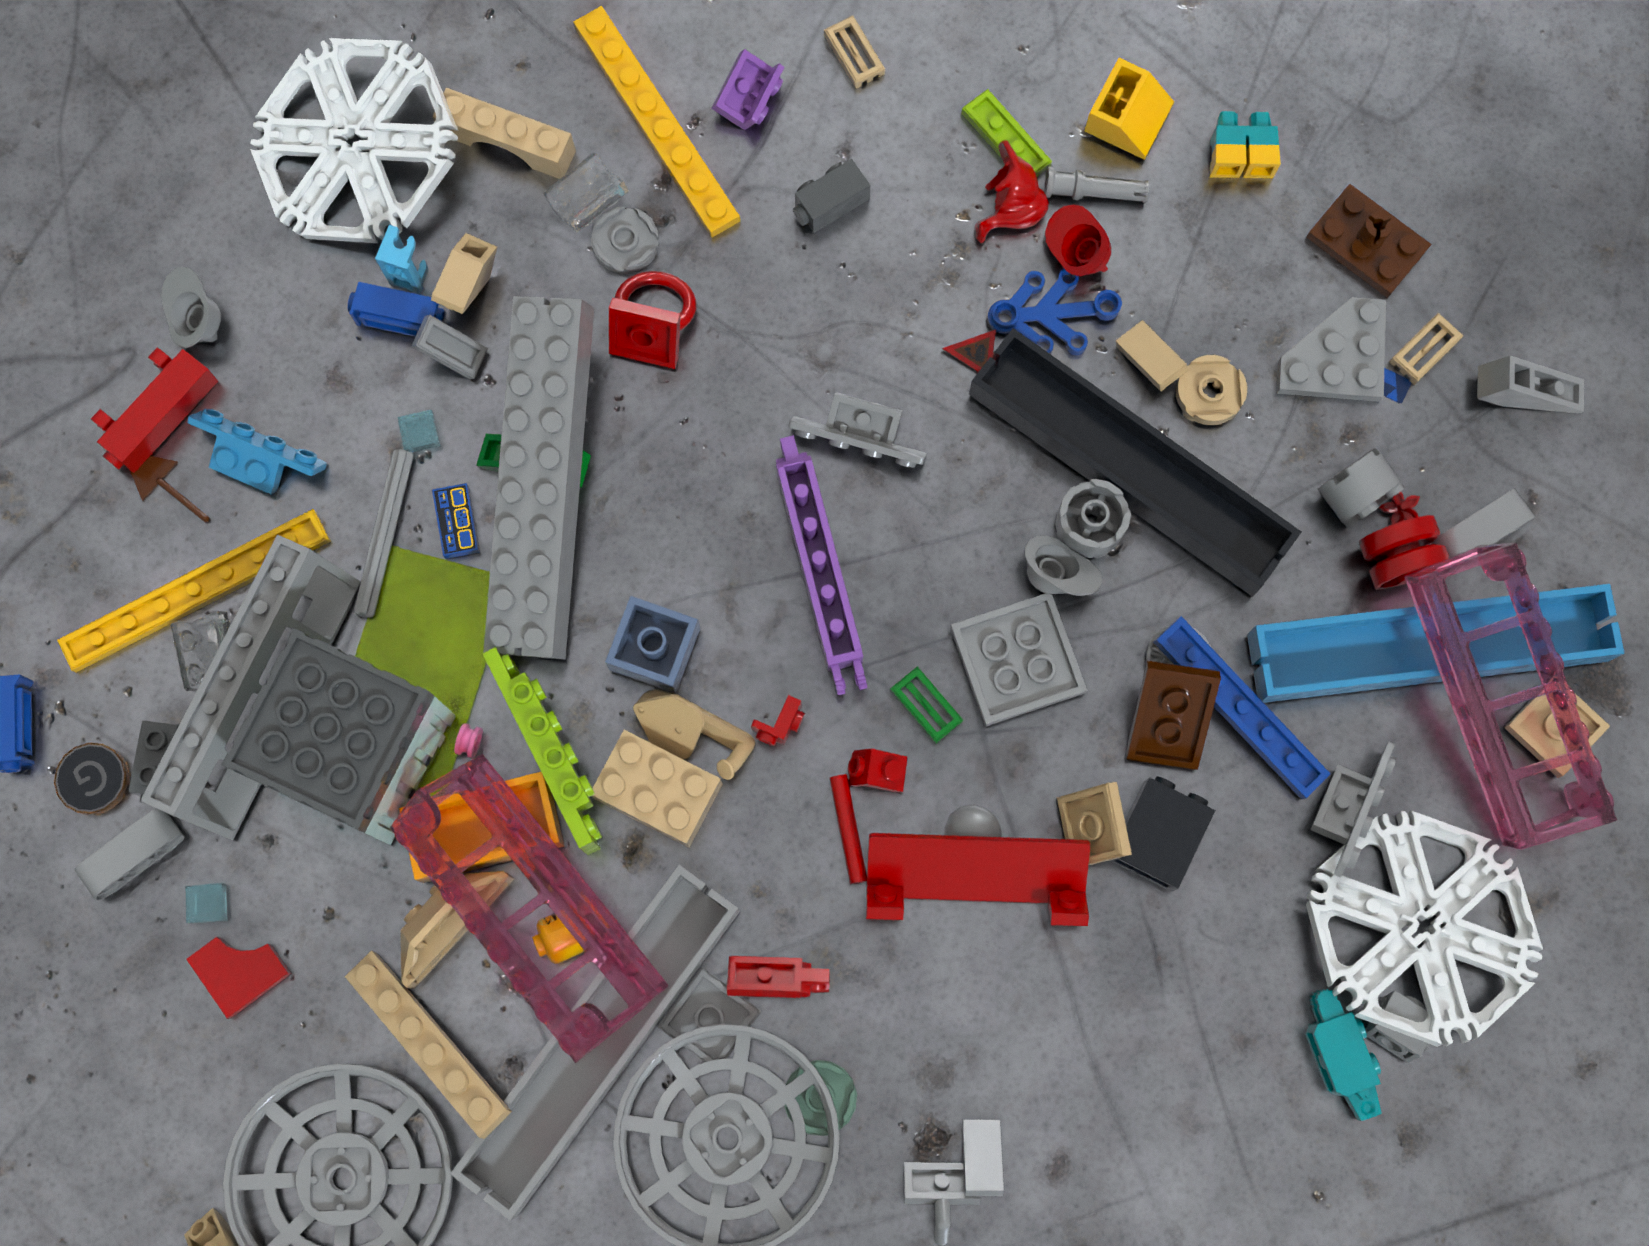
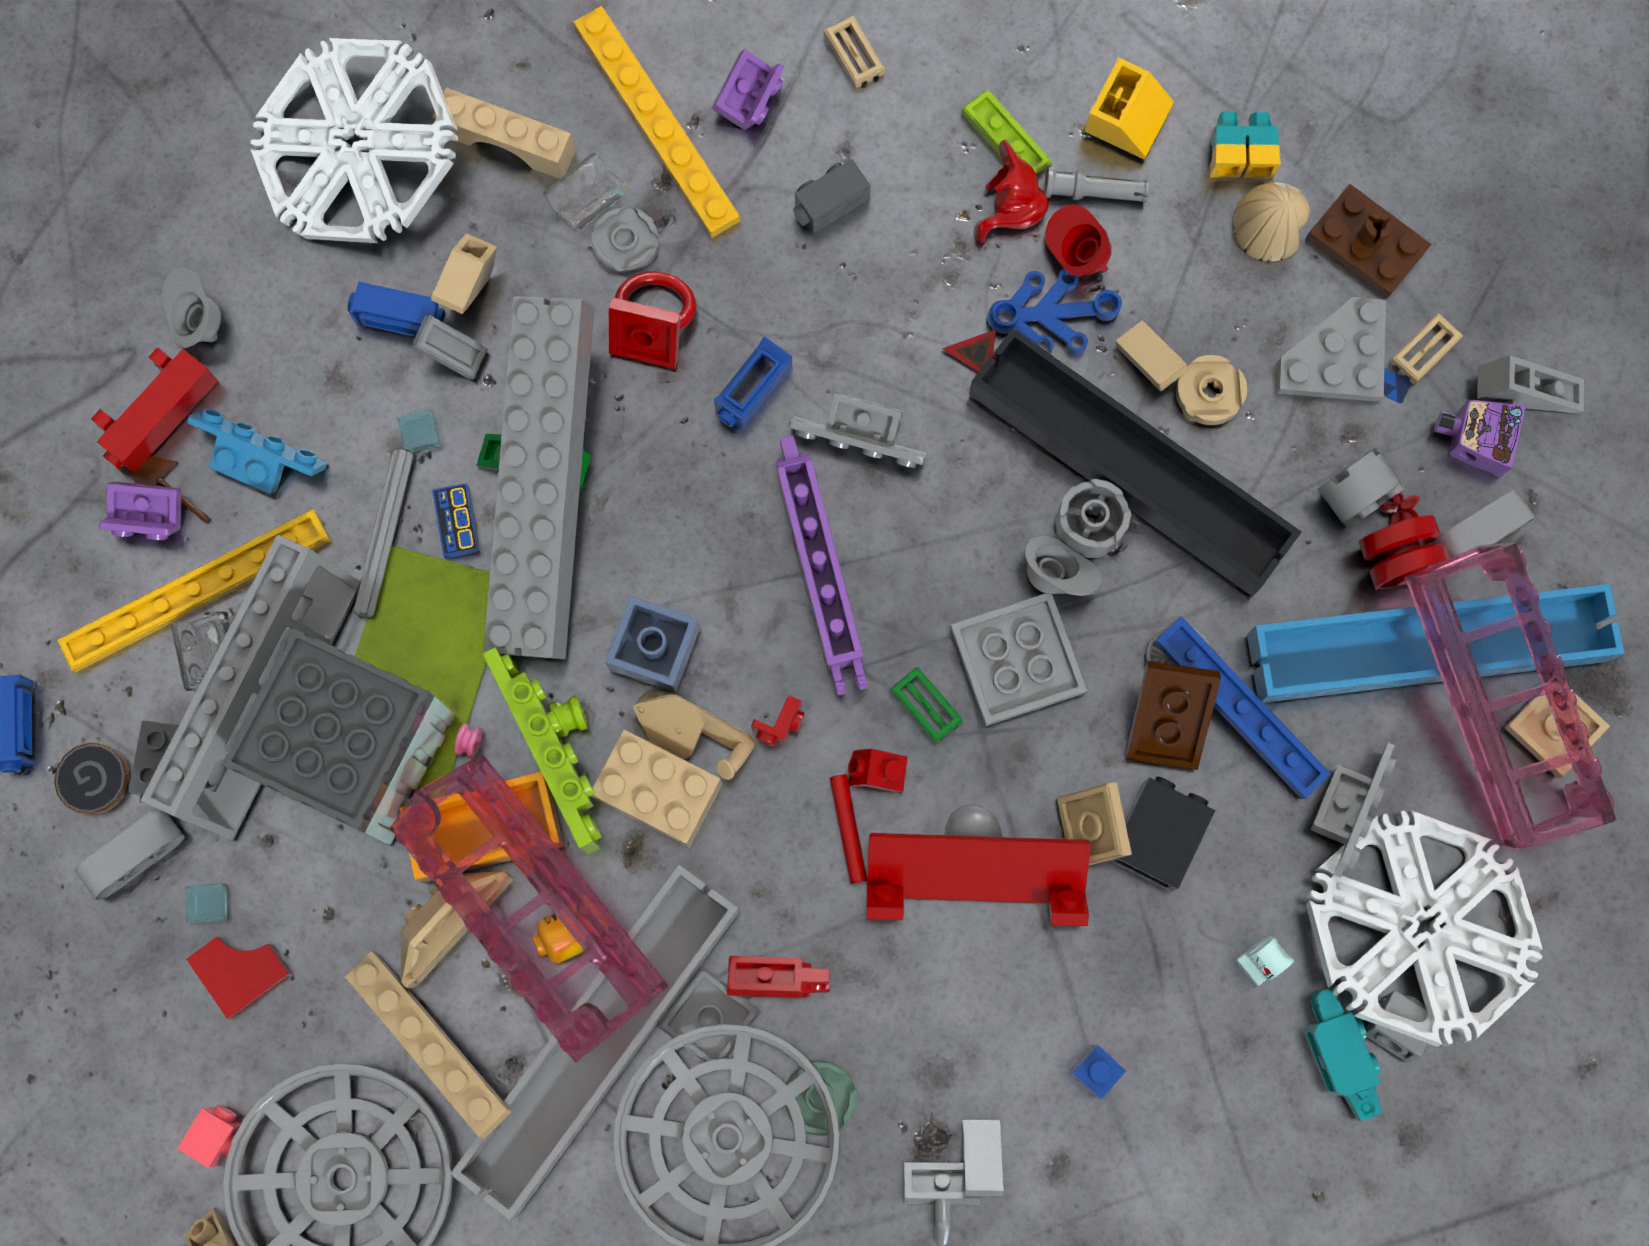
(142, 510): none -> medium lavender bracket
(210, 1136): none -> coral brick
(397, 264): medium azure hinge -> none
(569, 715): none -> lime wheel
(732, 412): none -> blue window
(1097, 1071): none -> blue brick
(1264, 961): none -> light aqua leg
(1270, 221): none -> tan hair
(1484, 434): none -> torso

